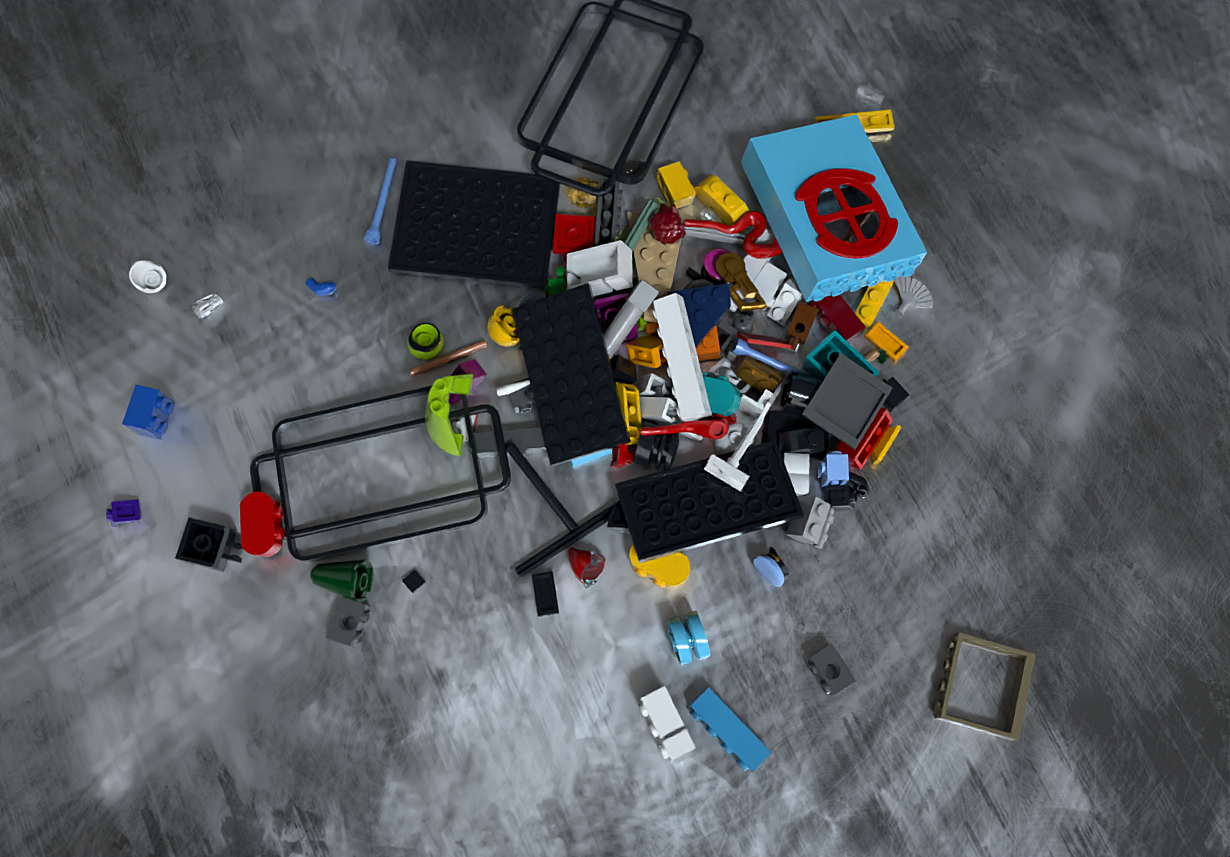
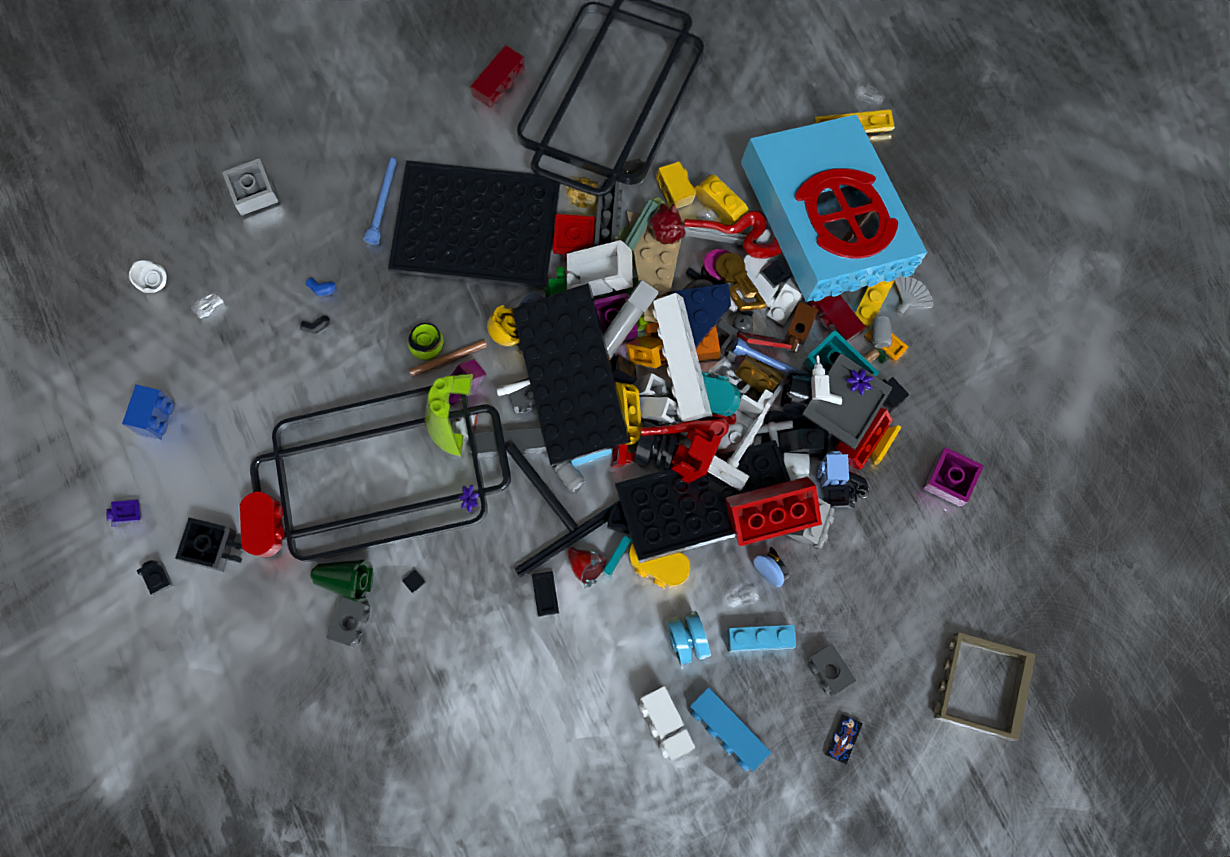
(155, 576): none -> black bracket
(250, 186): none -> light grey brick
(317, 326): none -> black arm
(469, 498): none -> dark purple plant
(498, 76): none -> dark red brick
(569, 476): none -> light grey piece
(617, 556): none -> teal tile
(696, 459): none -> red panel
(742, 596): none -> clear cone
(761, 638): none -> medium azure brick
(773, 427): none -> light grey piece
(774, 511): none -> red slope
(775, 274): none -> black tile
(820, 385): none -> white piece
(843, 739): none -> tile
(860, 378): none -> dark purple plant
(881, 332): none -> light grey piece
(953, 477): none -> magenta brick

